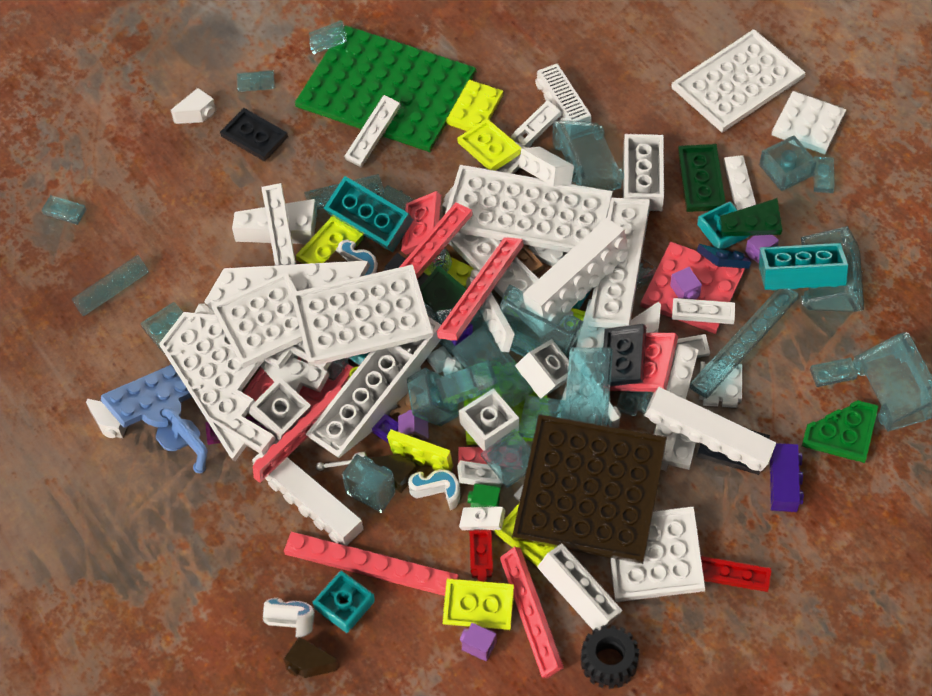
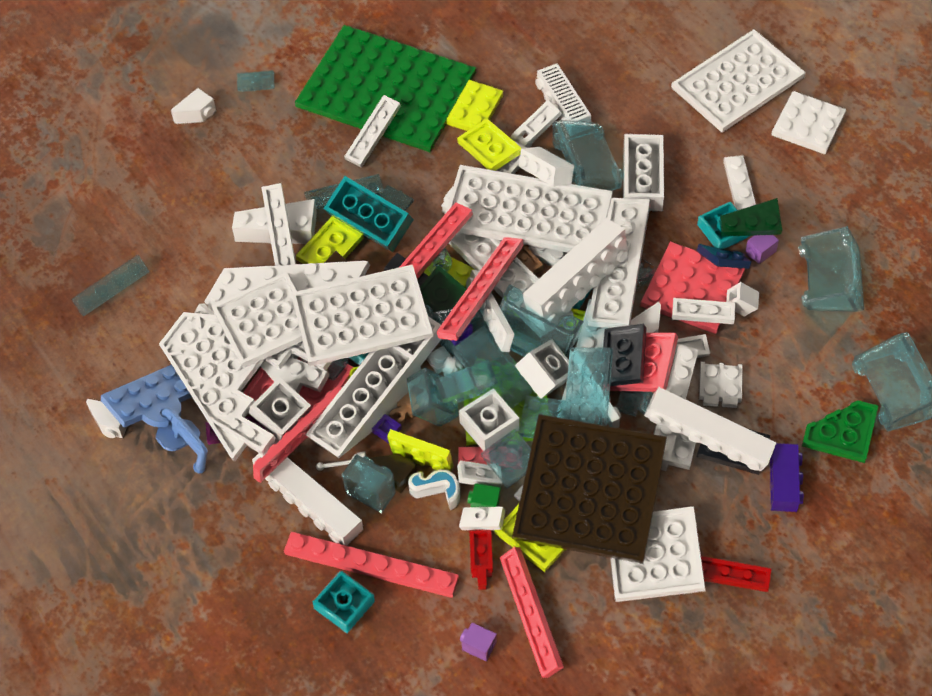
(64, 209): clear light blue plate -> none
(160, 323): clear light blue plate -> none
(254, 134): black plate -> none
(289, 614): white animal -> none
(309, 660): dark brown slope -> none
(327, 37): clear light blue plate -> none
(346, 250): animal -> none
(413, 426): medium lavender brick -> none
(426, 215): coral plate -> none
(478, 603): neon yellow plate -> none
(579, 588): white brick -> none
(609, 639): black tyre -> none
(686, 284): medium lavender brick -> none
(701, 177): dark green plate -> none
(743, 342): clear light blue plate -> none
(744, 297): none -> white brick
(787, 163): clear light blue brick -> none
(803, 266): teal brick -> none
(824, 175): clear light blue plate -> none
(833, 372): clear light blue plate -> none

